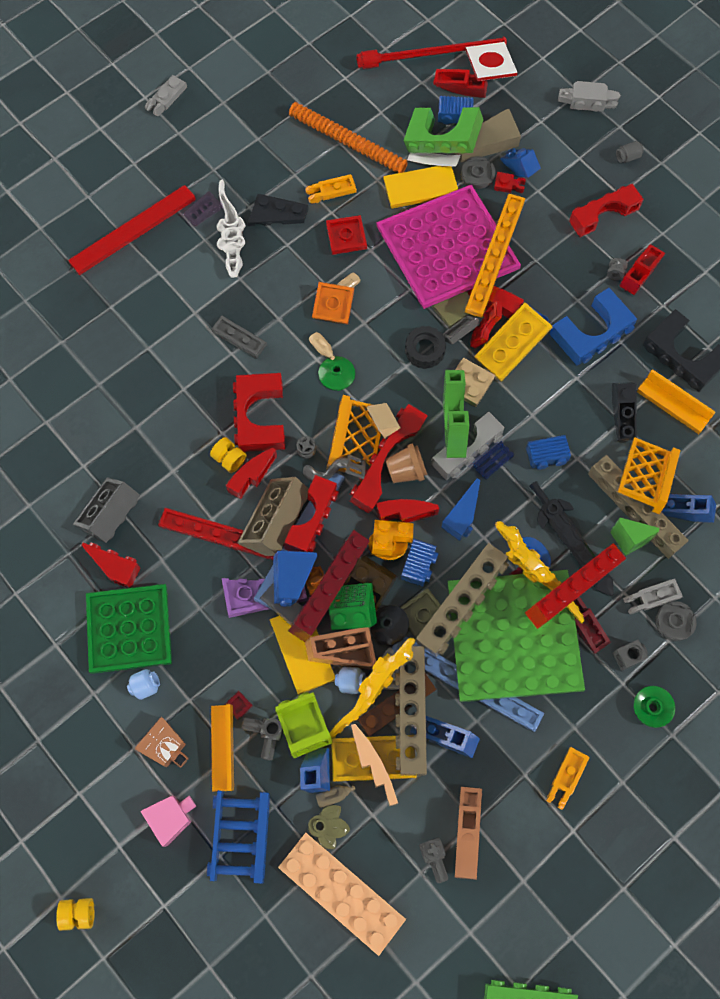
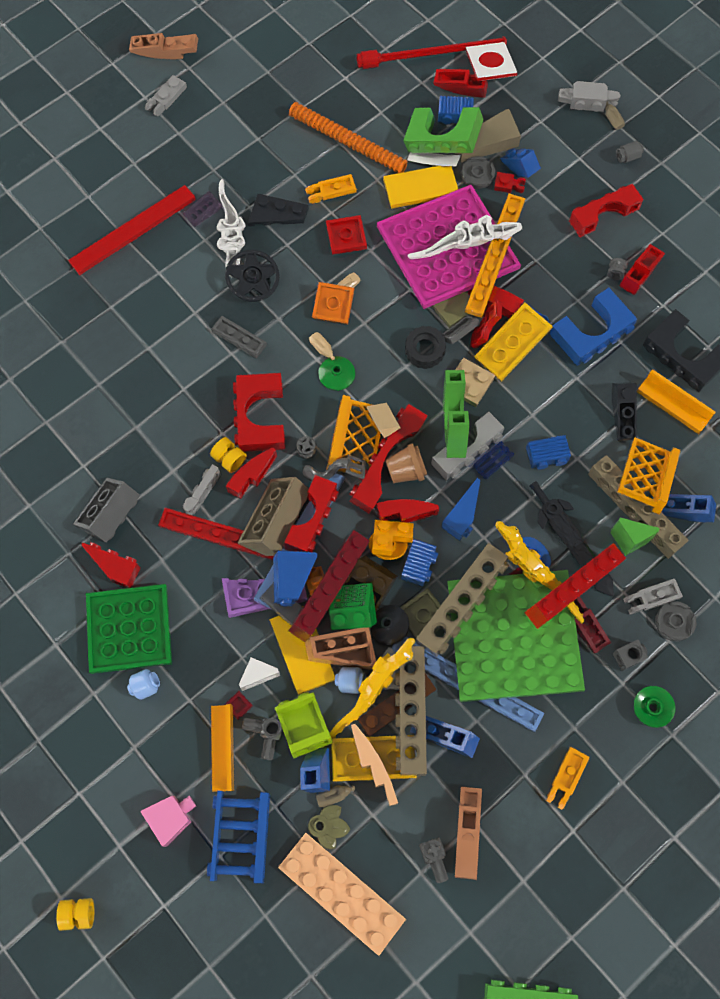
(163, 48): none -> nougat slope
(163, 745): nougat torso -> none
(202, 490): none -> light grey hinge
(252, 275): none -> black wheel
(257, 673): none -> white slope
(470, 235): none -> white animal
(614, 116): none -> dark tan piece

